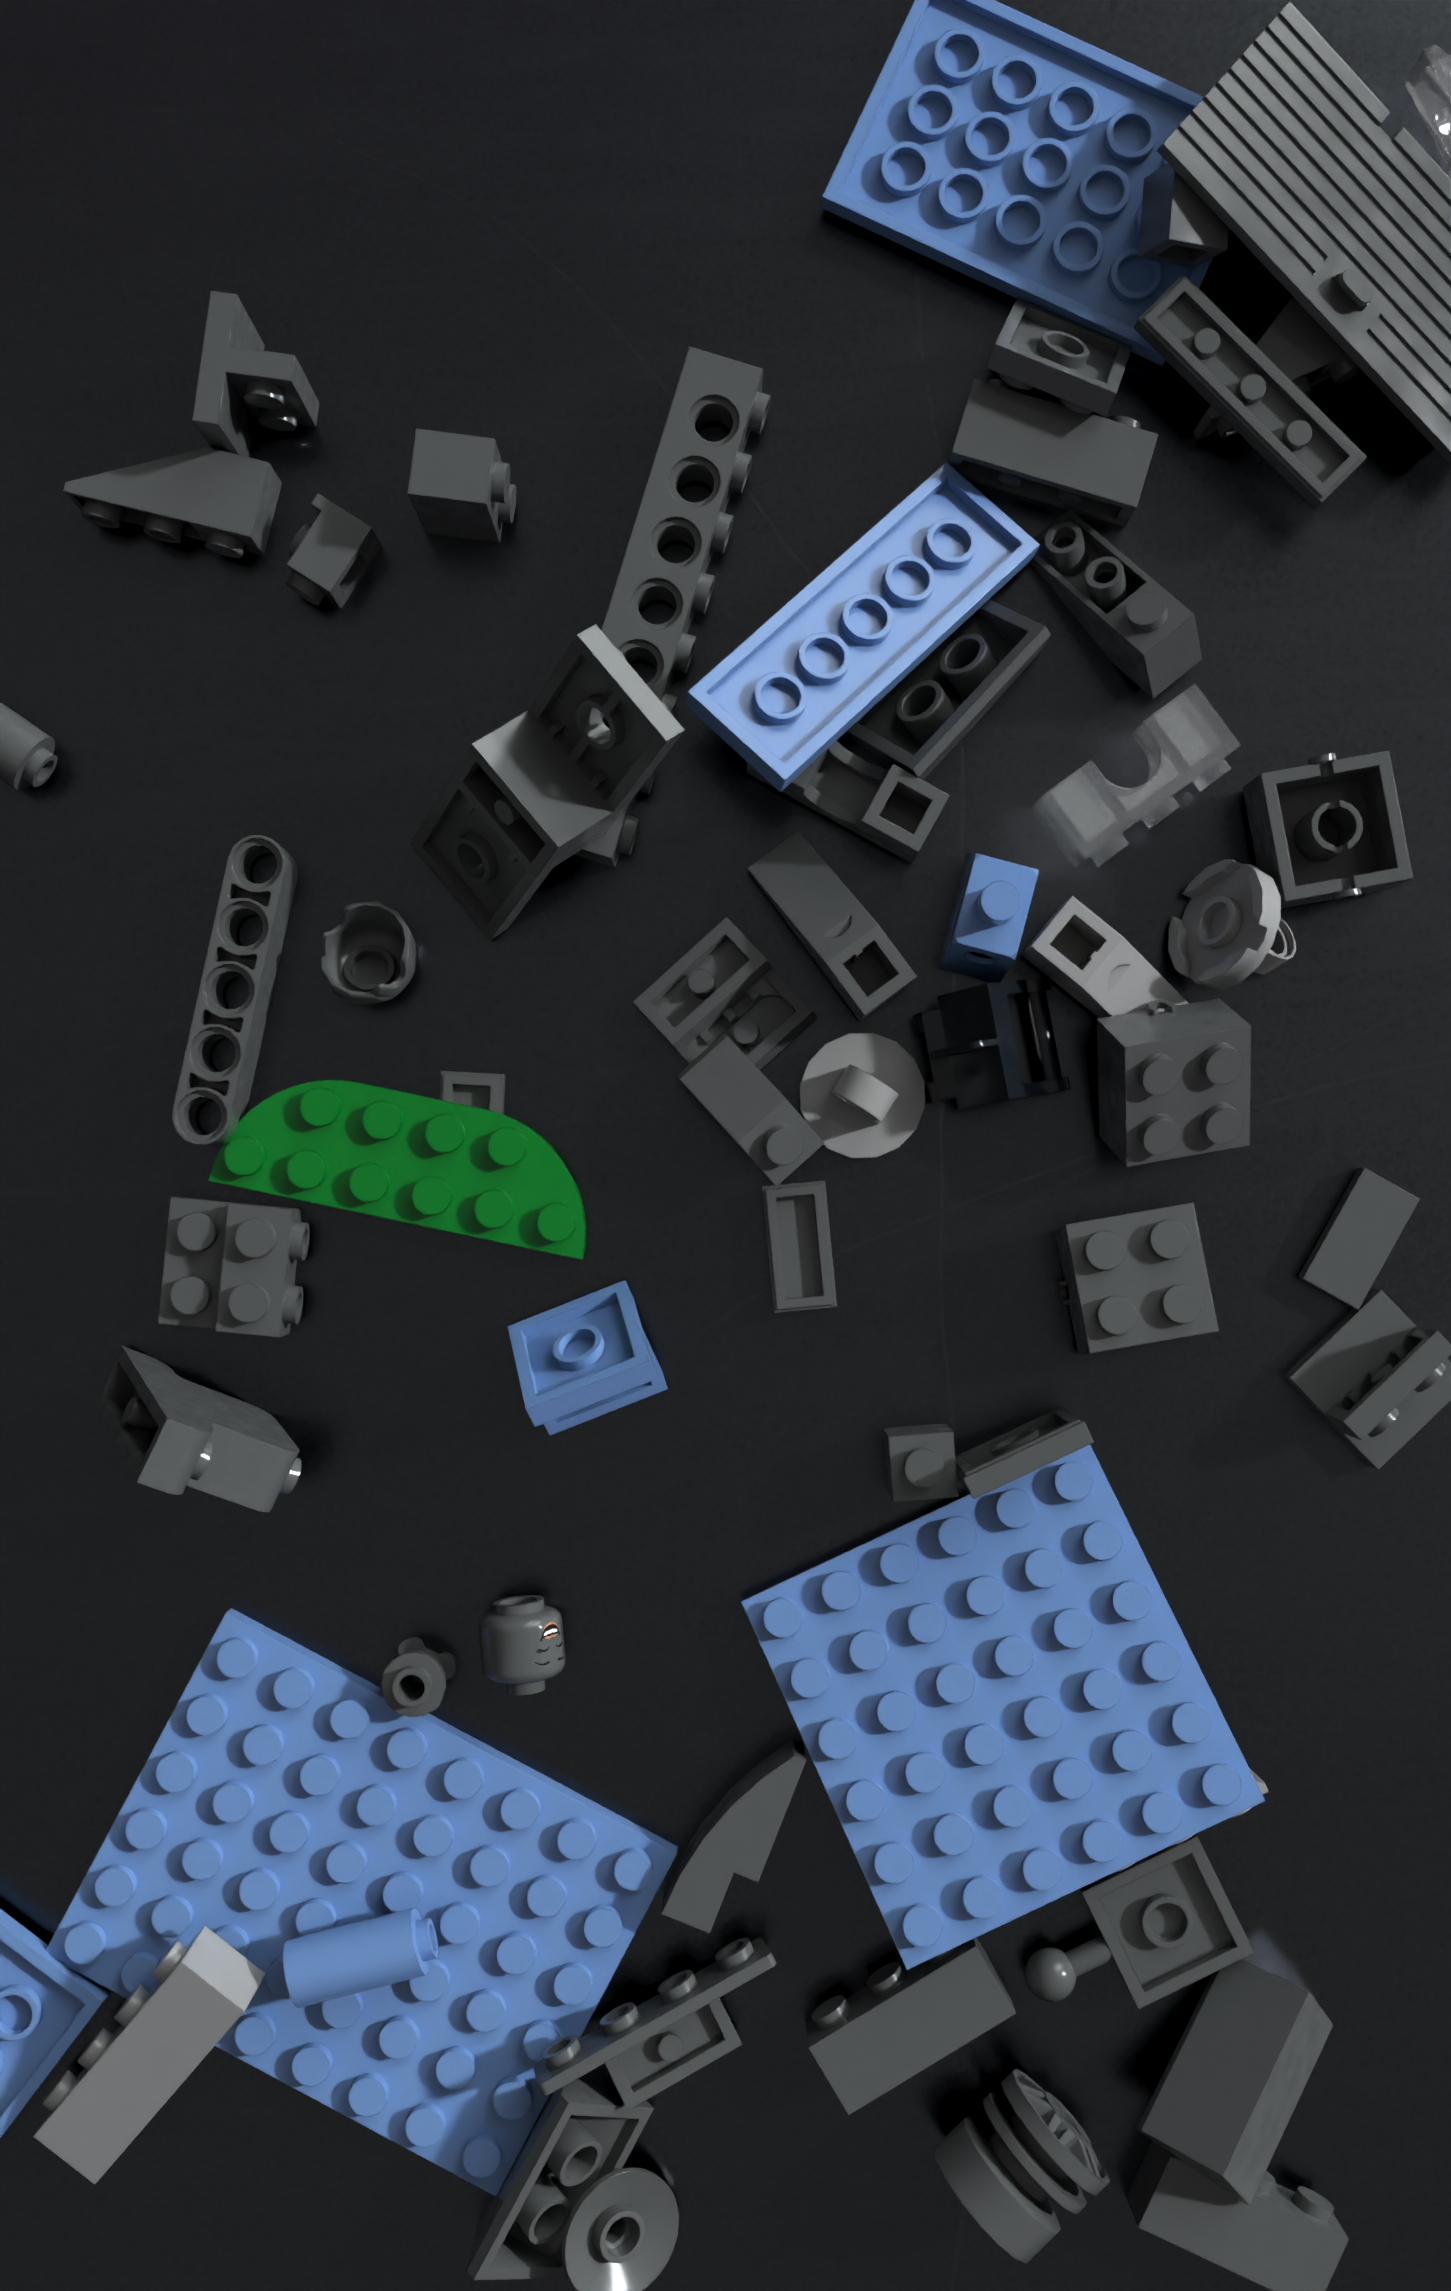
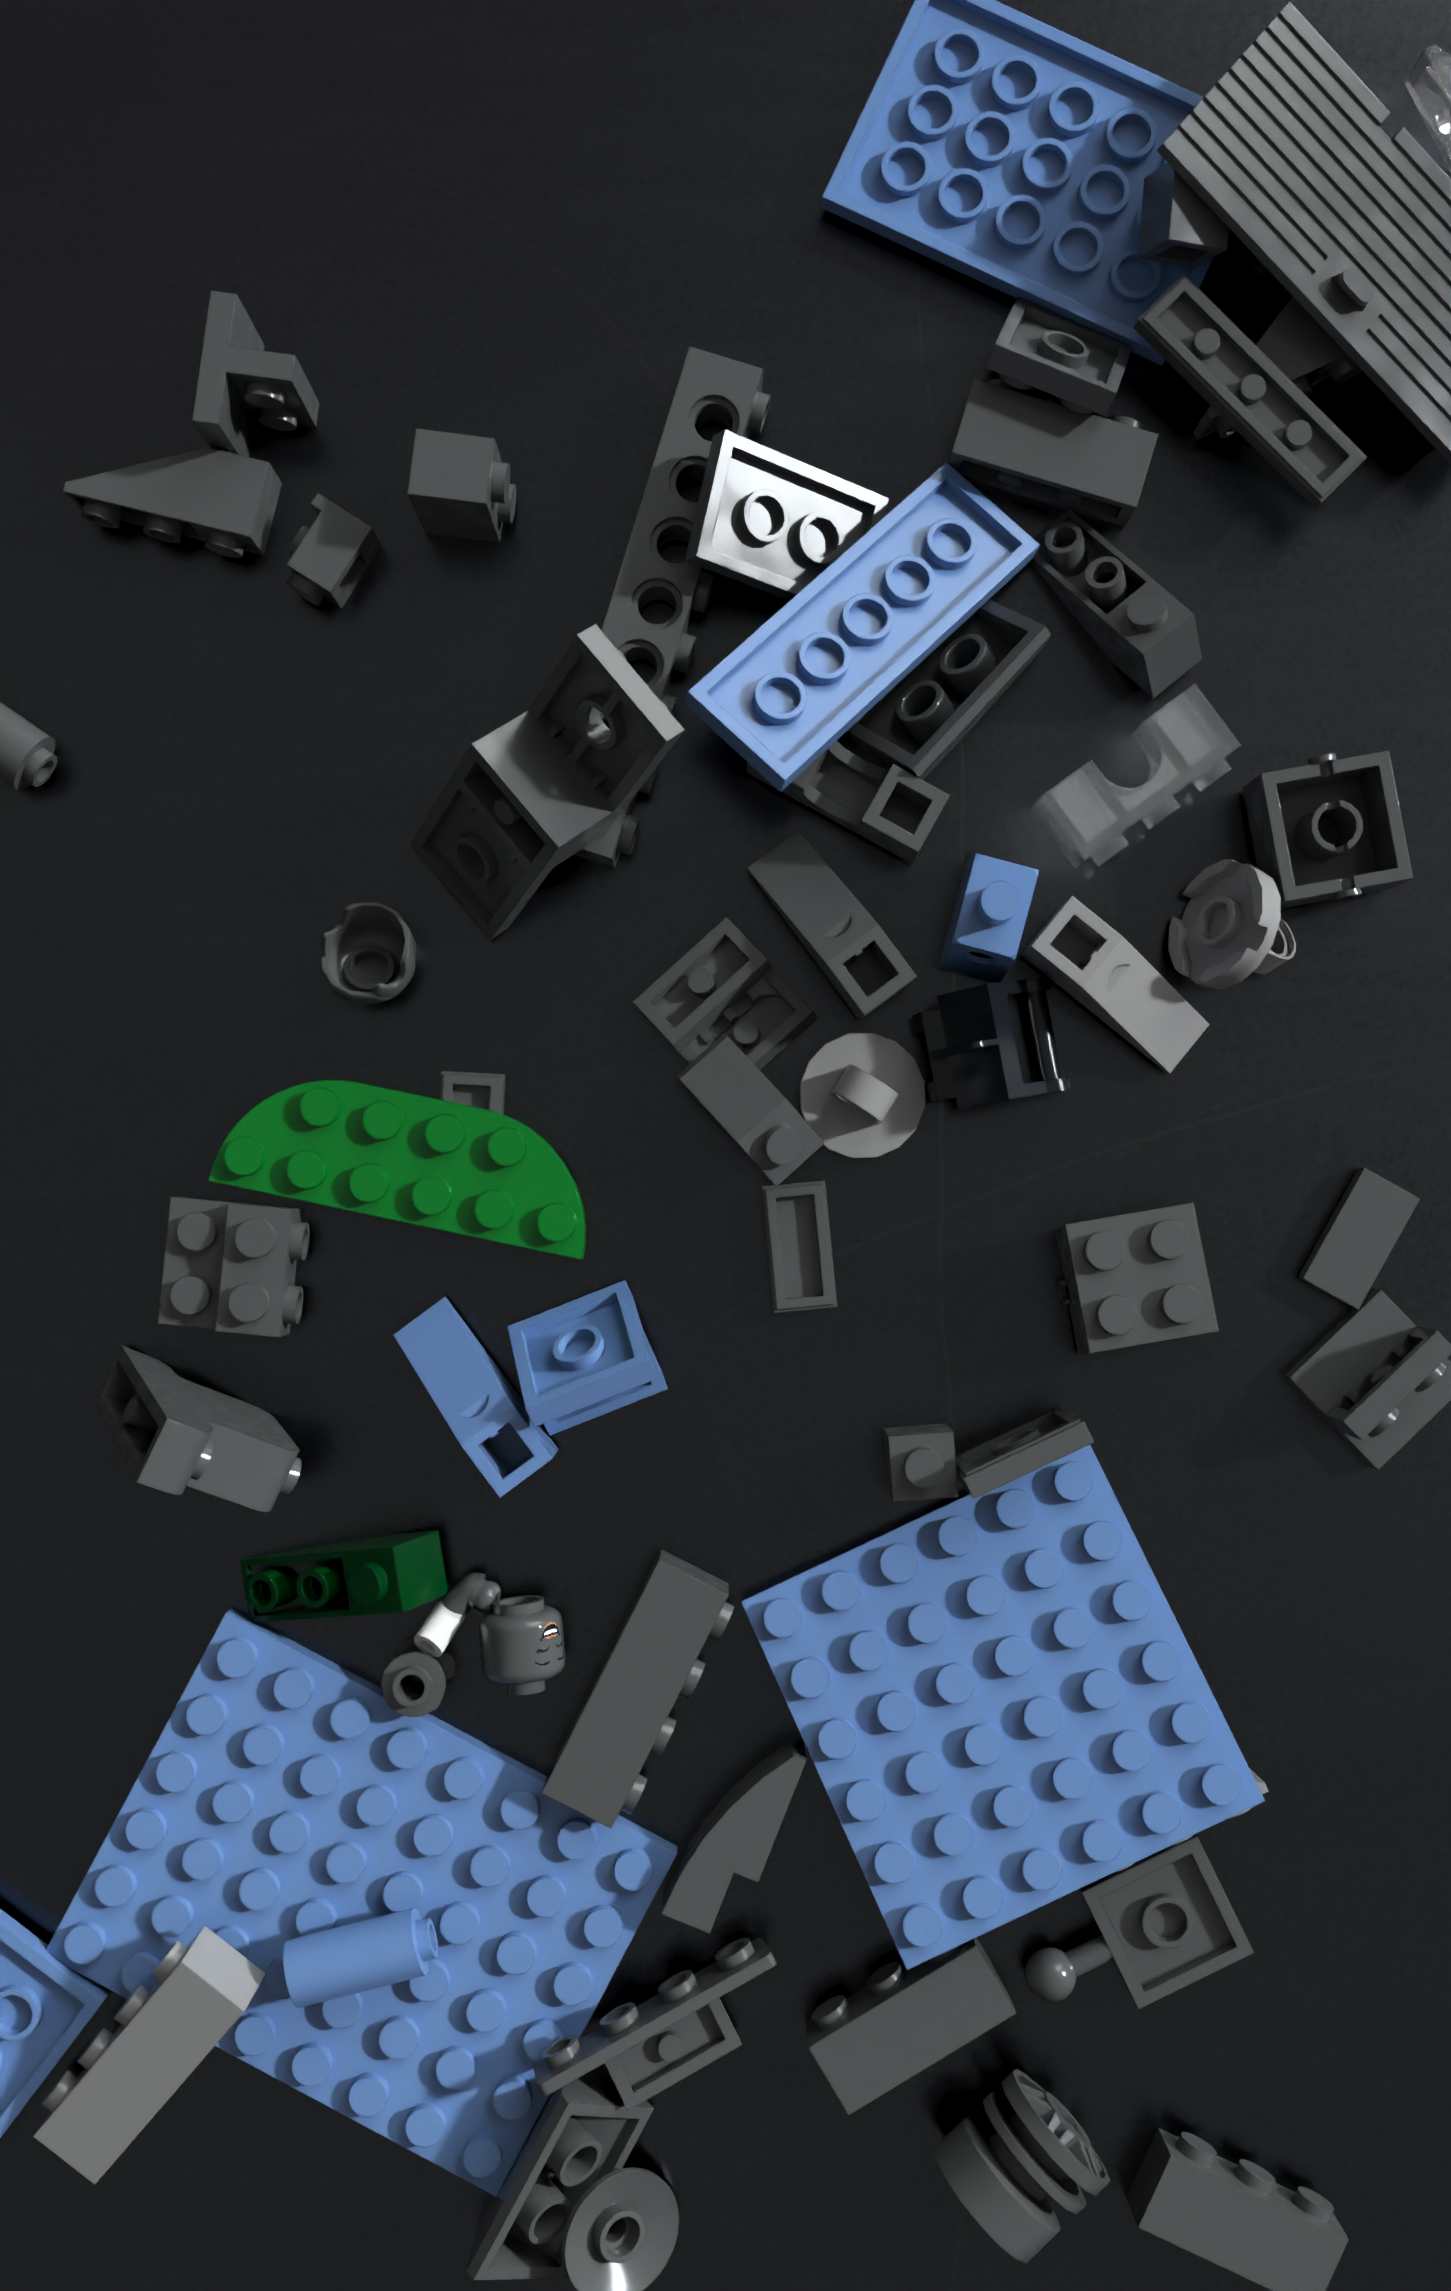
(223, 962): dark grey beam -> none
(346, 1578): none -> dark green slope
(449, 1613): none -> arm
(475, 1398): none -> medium blue slope
(637, 1689): none -> dark grey brick
(774, 517): none -> plate
(1174, 1081): dark grey brick -> none
(1237, 2076): dark grey slope -> none

